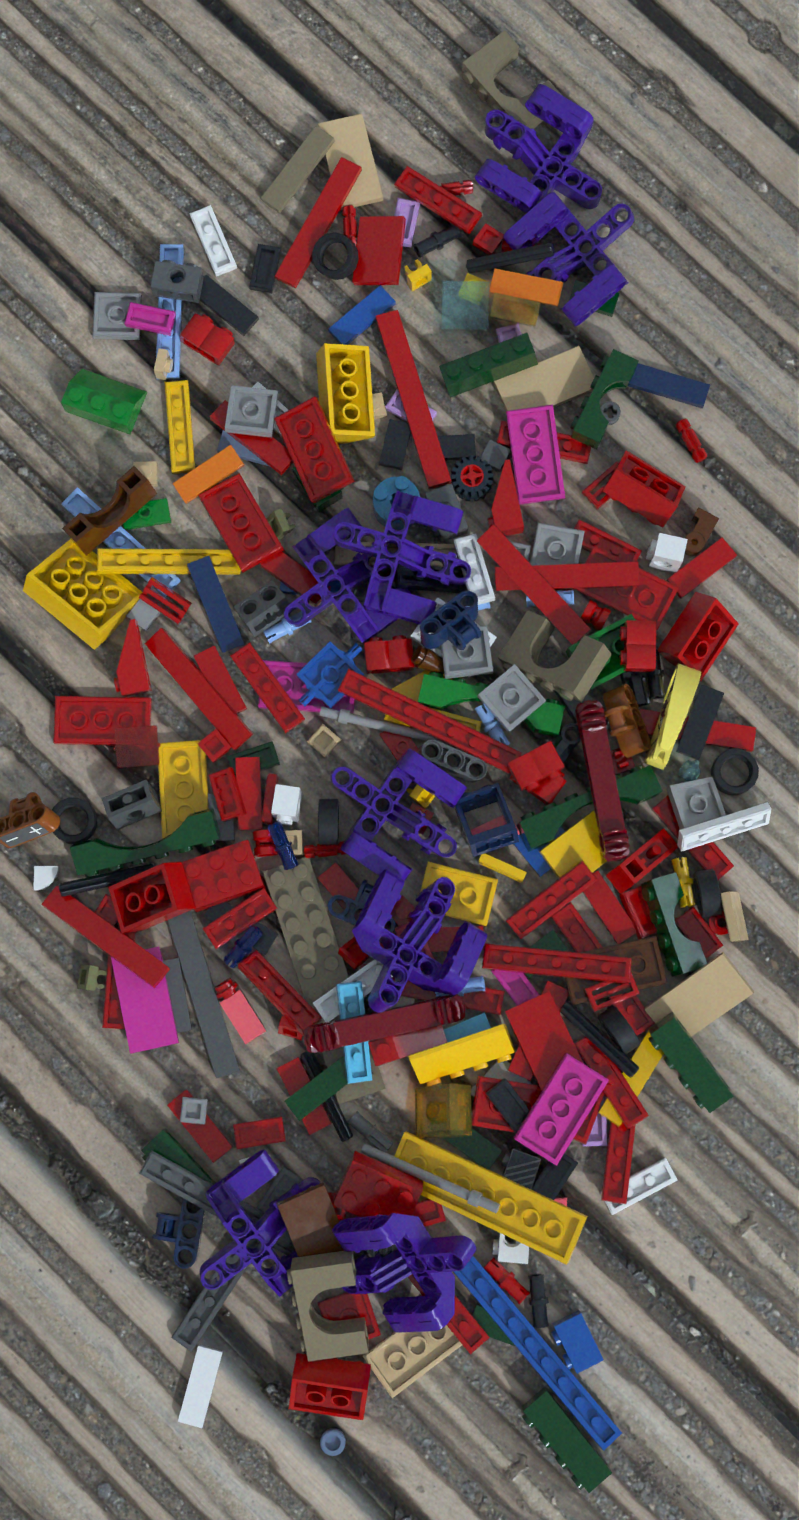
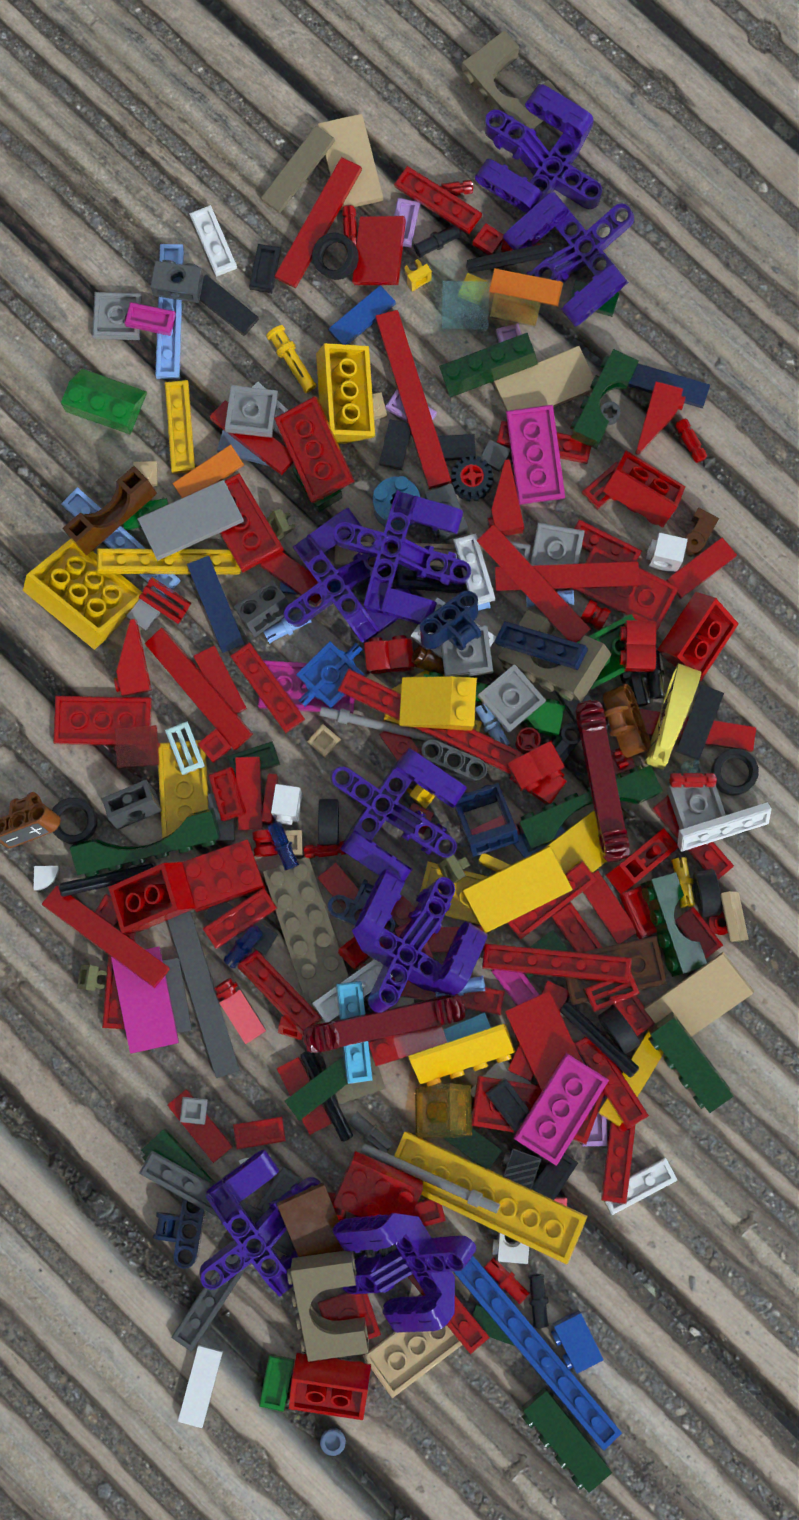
(163, 364): tan plate -> none
(190, 520): none -> light grey tile
(192, 767): none -> light aqua tile
(207, 338): red brick -> none
(276, 1382): none -> green tile
(288, 348): none -> yellow pin
(438, 702): none -> yellow slope
(454, 869): none -> olive tile
(517, 889): none -> yellow tile
(529, 737): none -> red wheel
(541, 645): none -> dark blue tile
(661, 410): none -> red slope
(692, 780): none -> red axle

